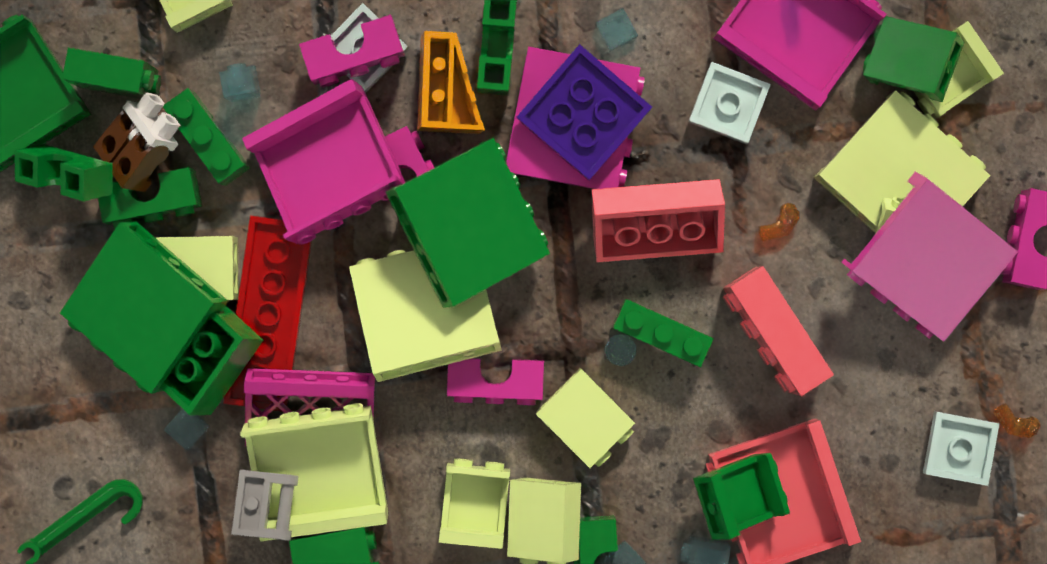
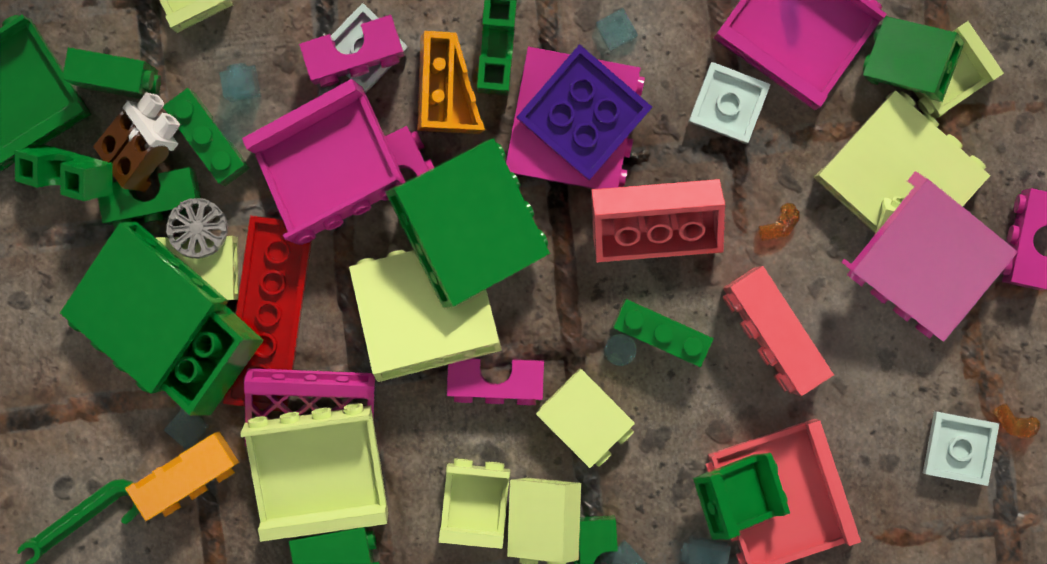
(183, 477): none -> light orange wedge
(197, 228): none -> light grey wheel
(254, 502): light grey plate -> none

